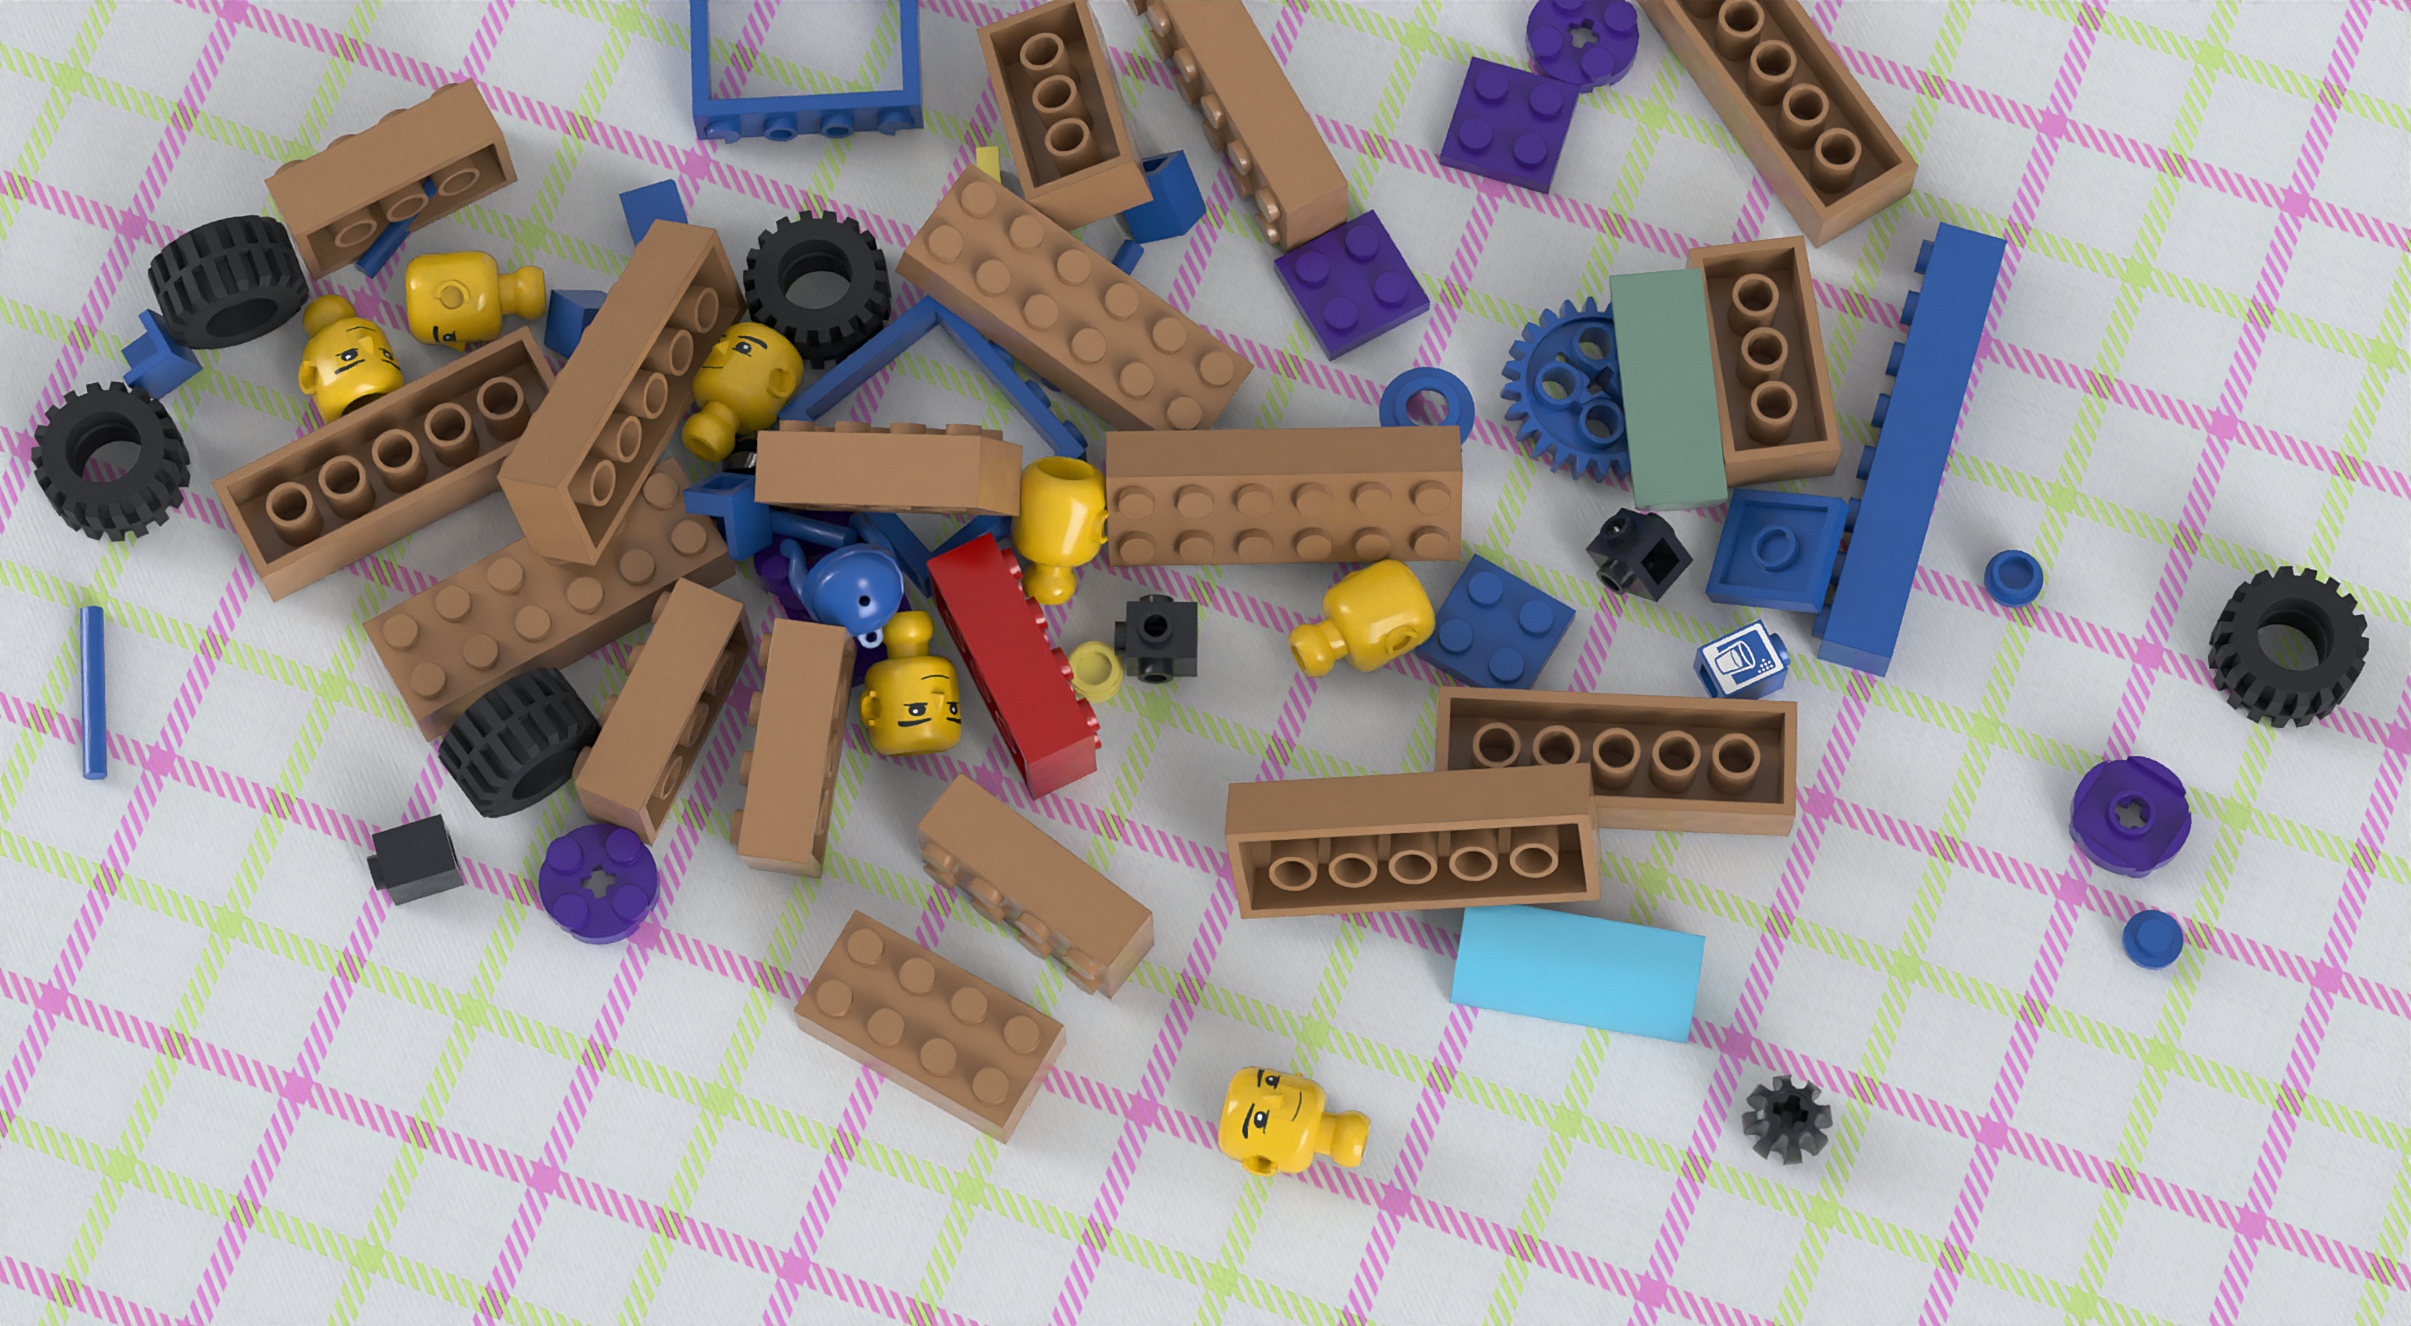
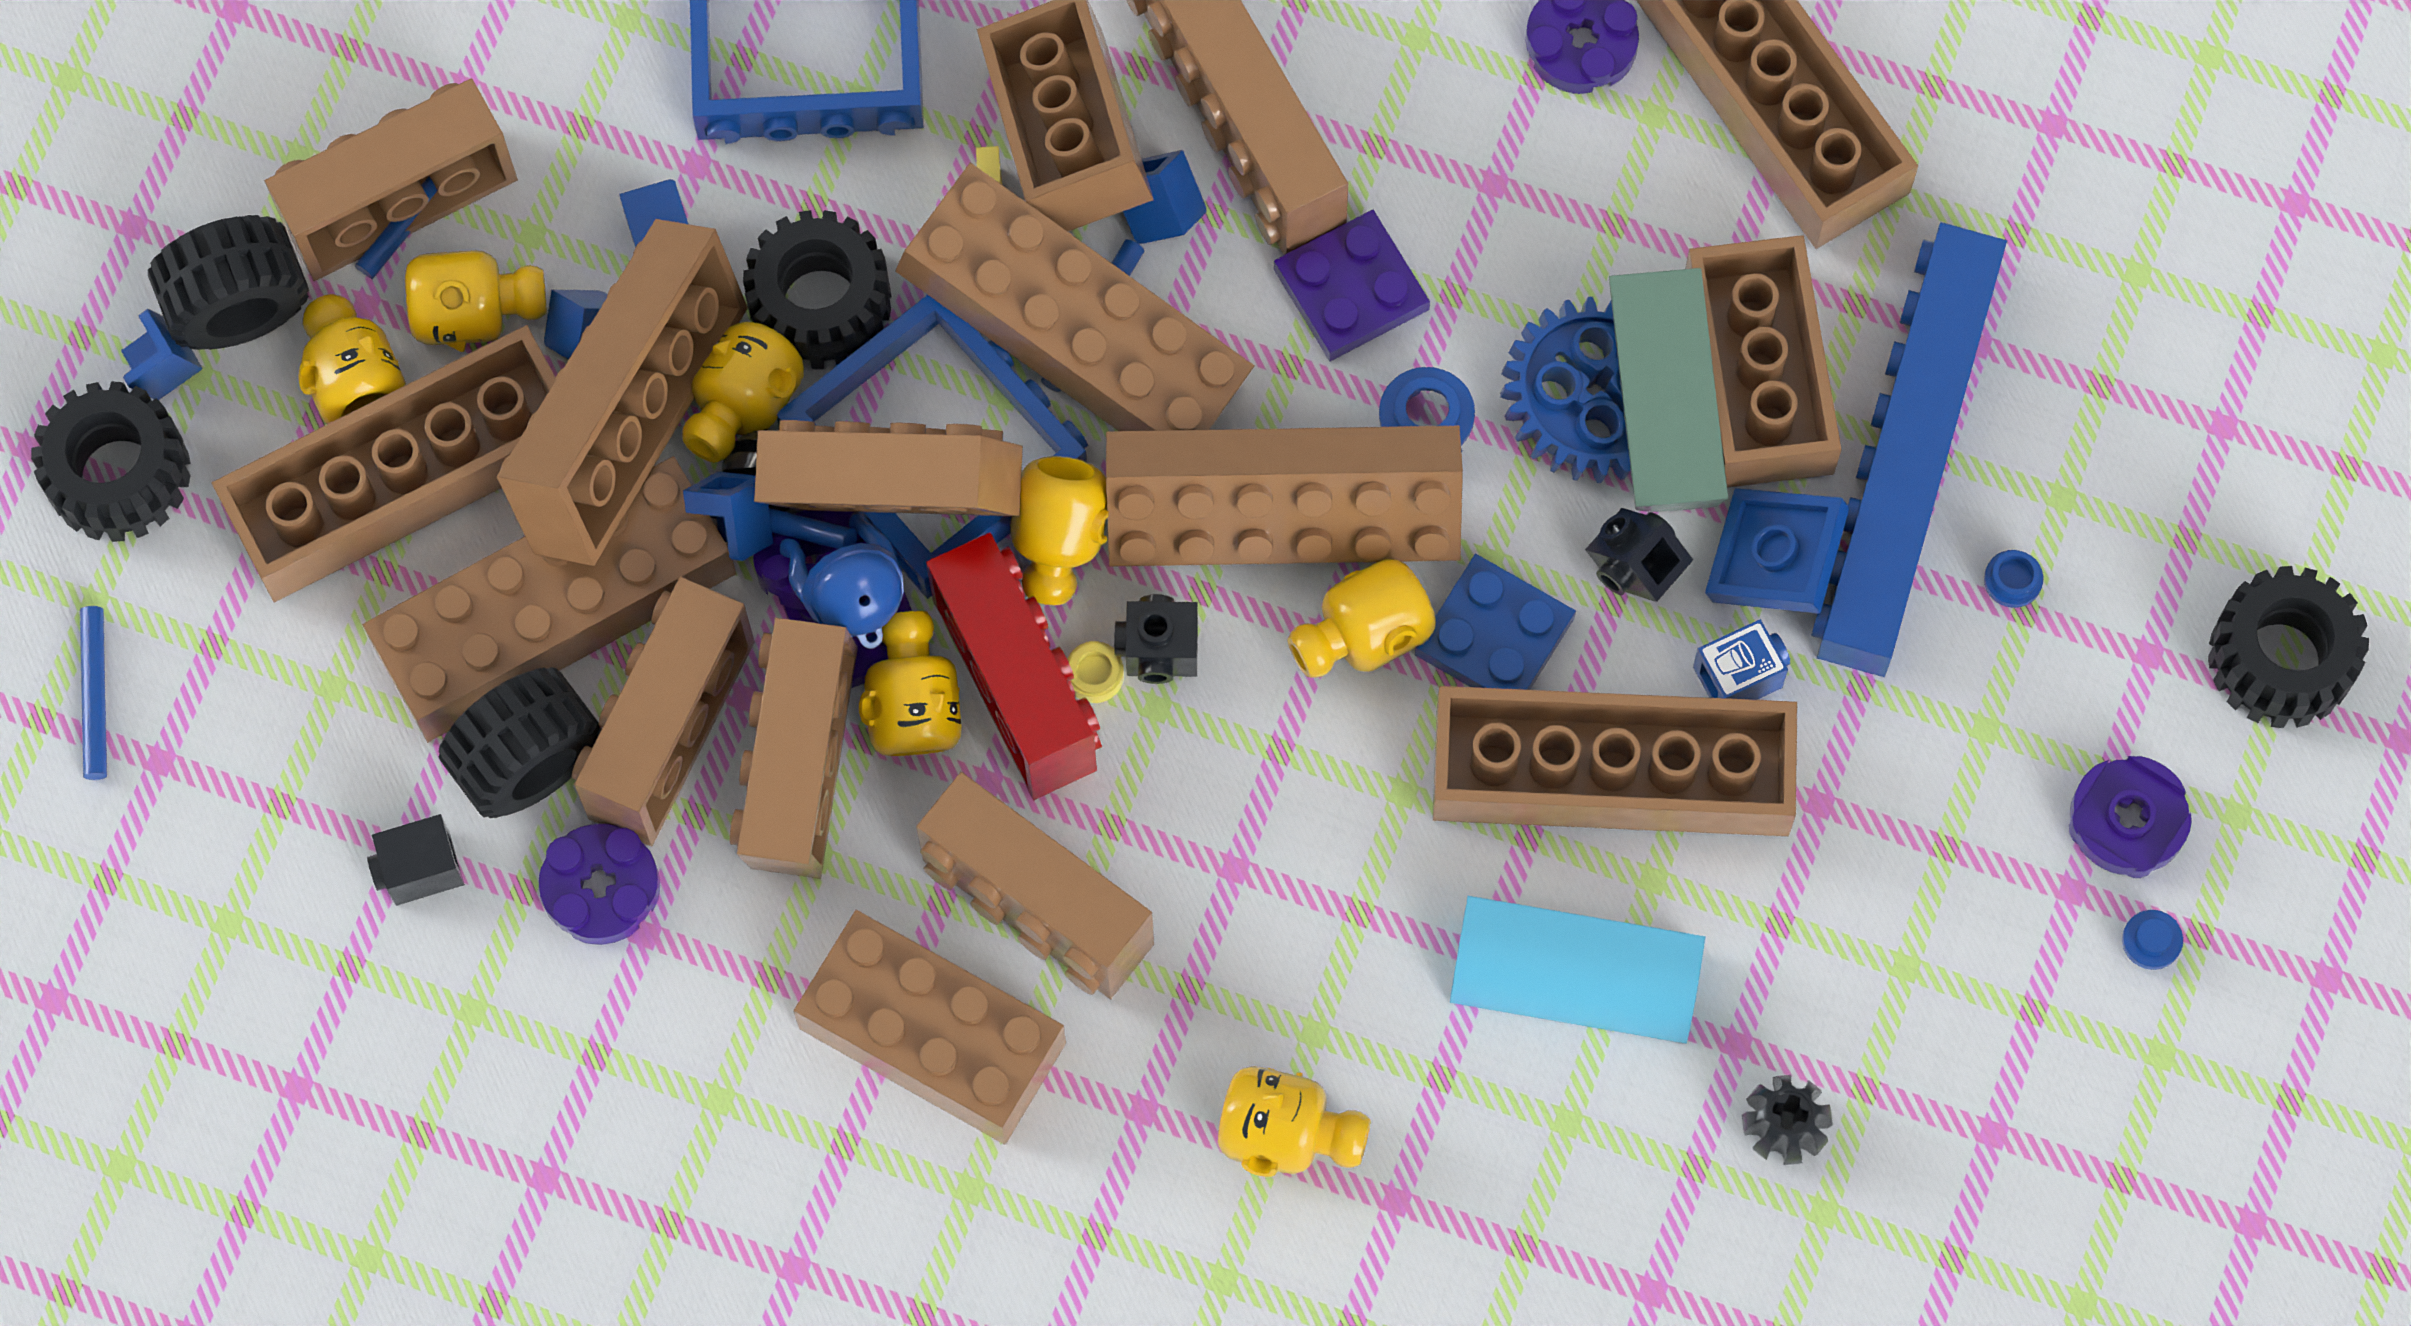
(1414, 841): medium nougat brick -> none
(1510, 125): dark purple plate -> none

